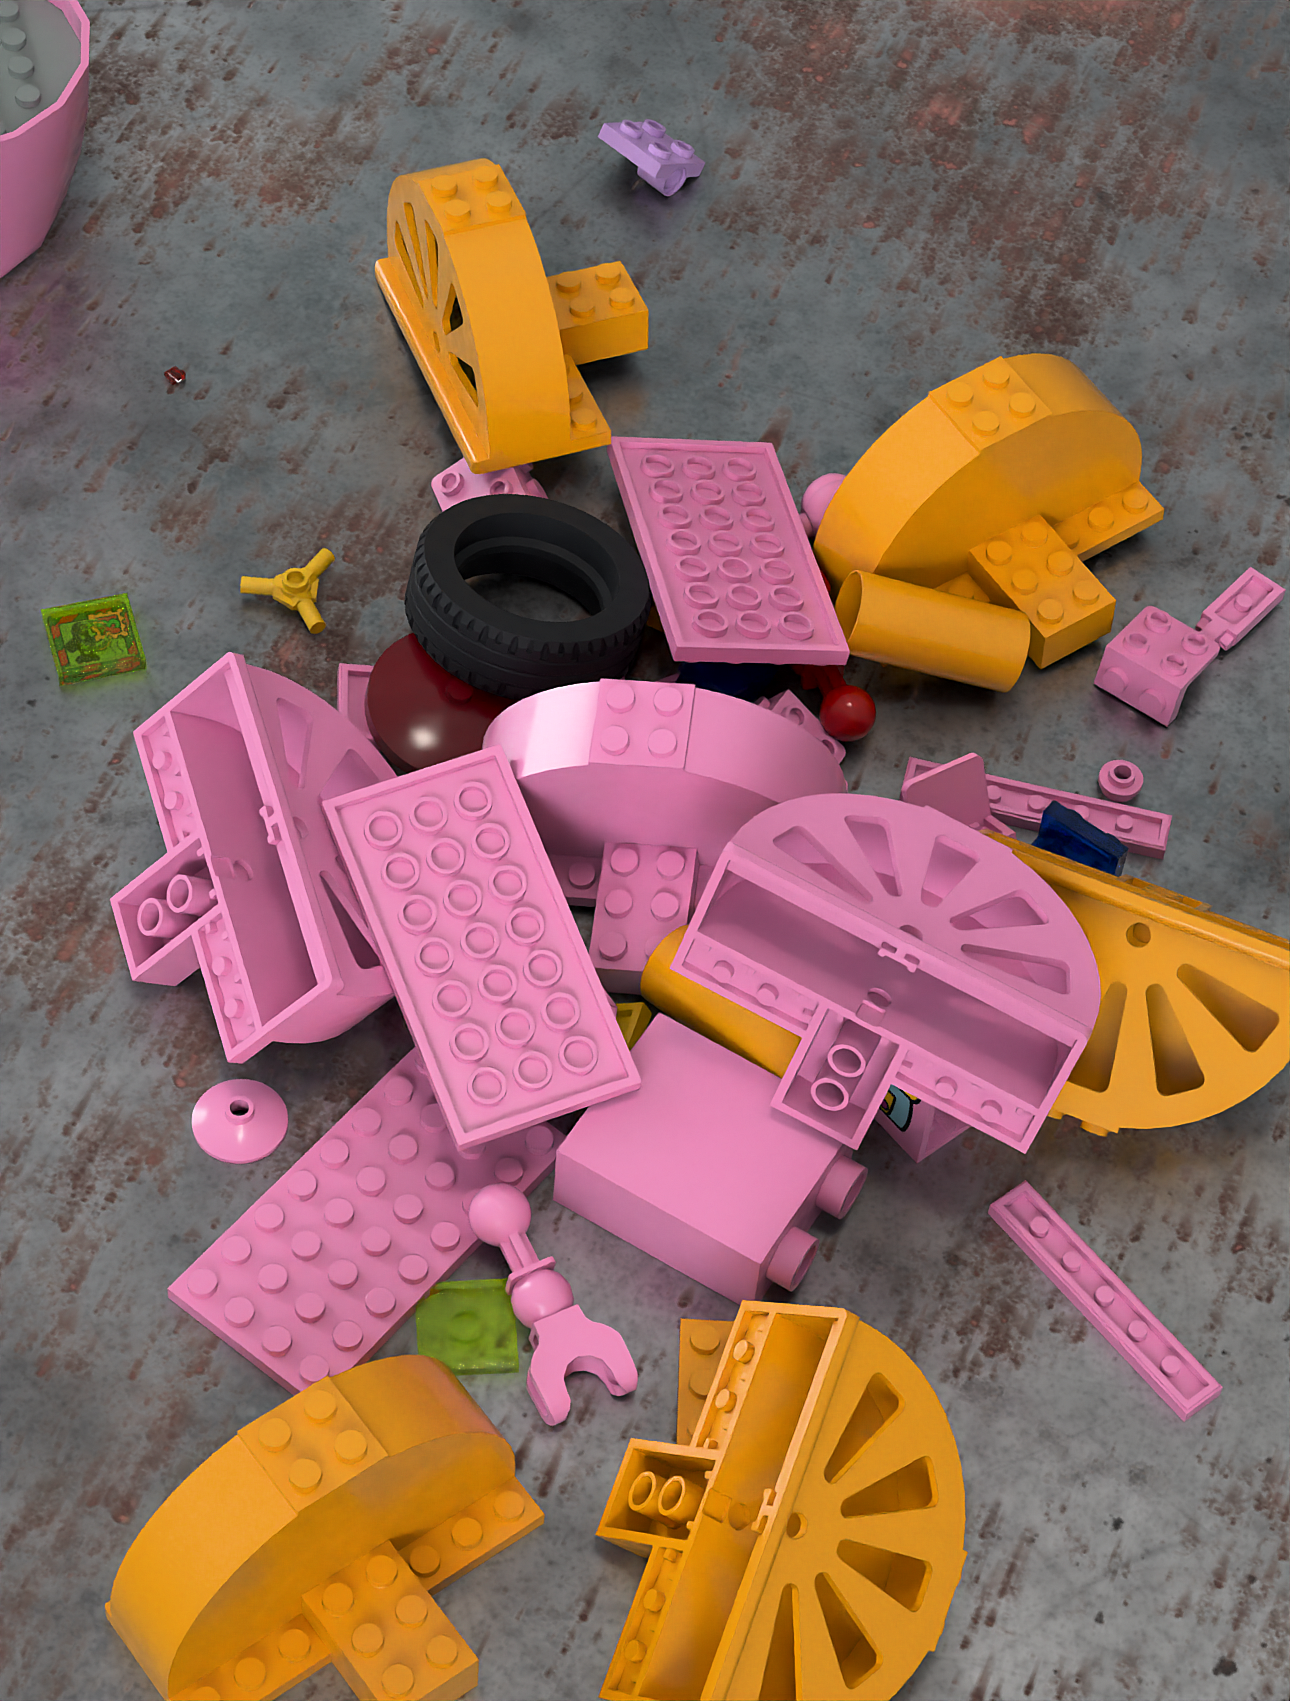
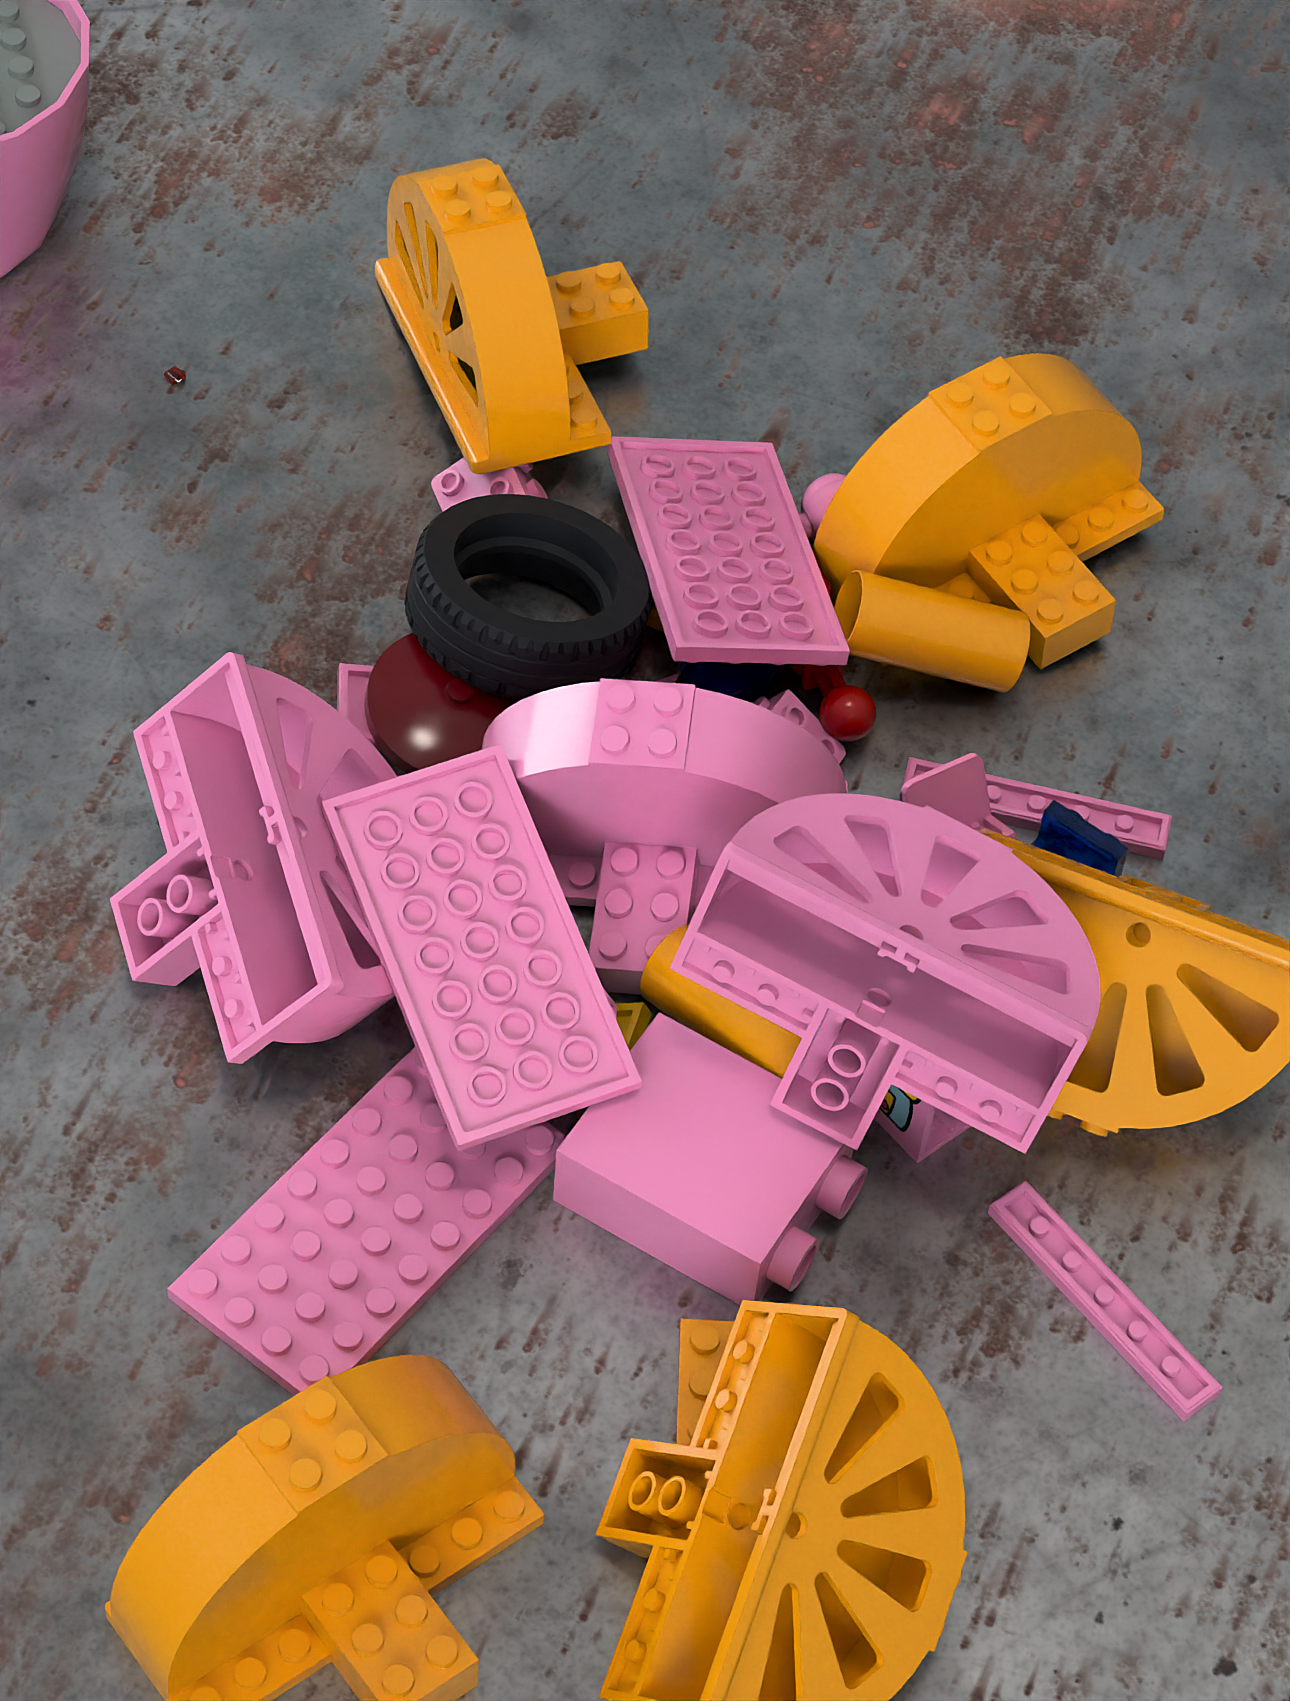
(93, 639): clear neon green tile -> none
(242, 1137): bright pink dish -> none
(295, 588): yellow piece -> none
(469, 1327): clear neon green tile -> none
(544, 1302): bright pink piece -> none
(659, 158): lavender plate -> none
(1120, 789): bright pink plate -> none
(1154, 663): bright pink bracket -> none
(1240, 608): bright pink hinge -> none

